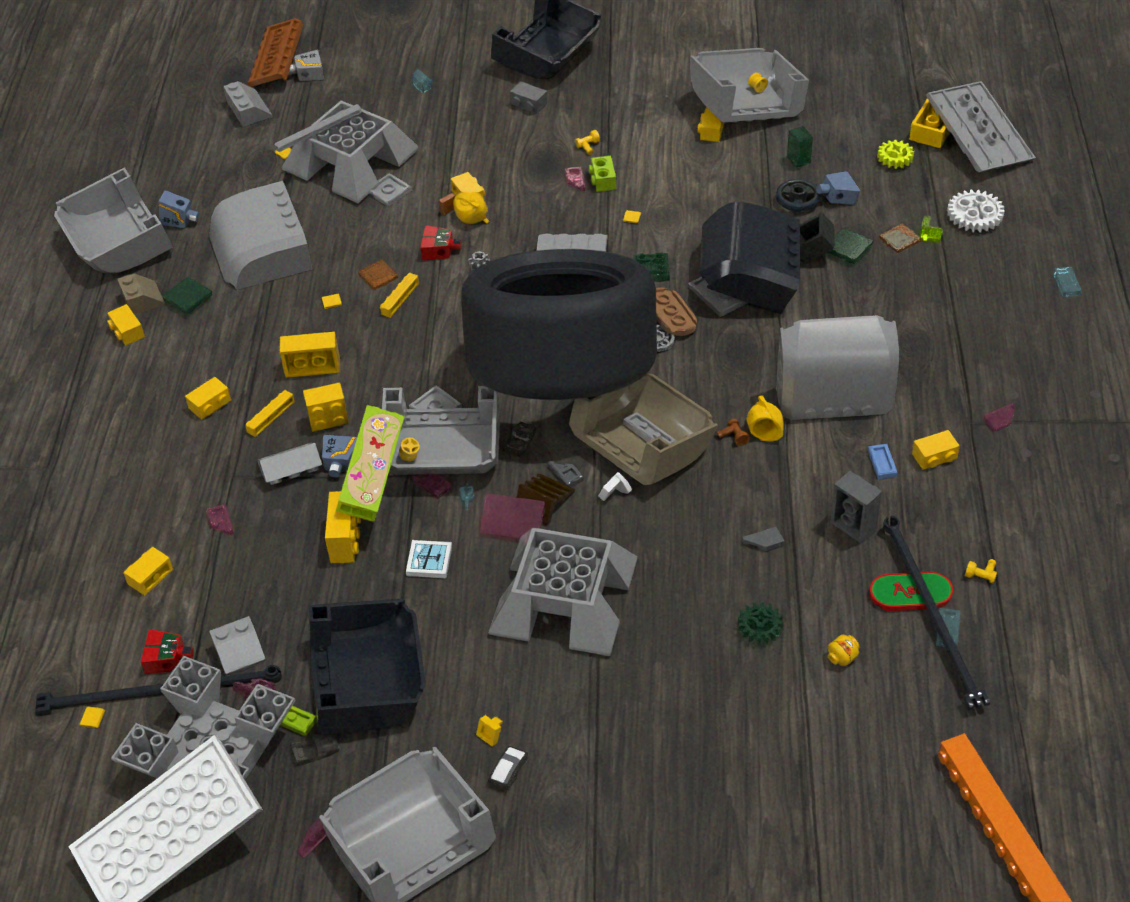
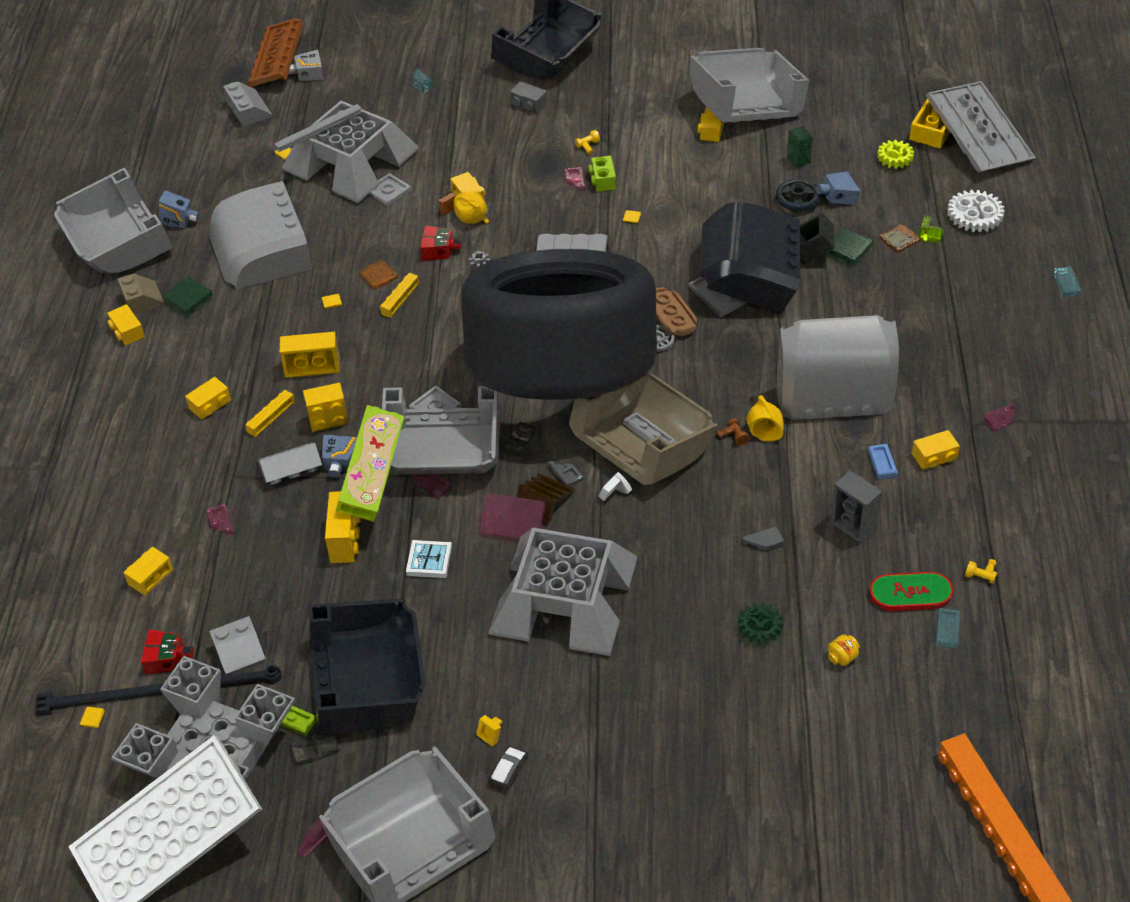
(248, 688): clear pink tile -> none
(413, 447): yellow wheel -> none
(467, 495): clear light blue piece -> none
(656, 264): clear green tile -> none
(758, 82): yellow wheel -> none
(950, 646): black hinge -> none

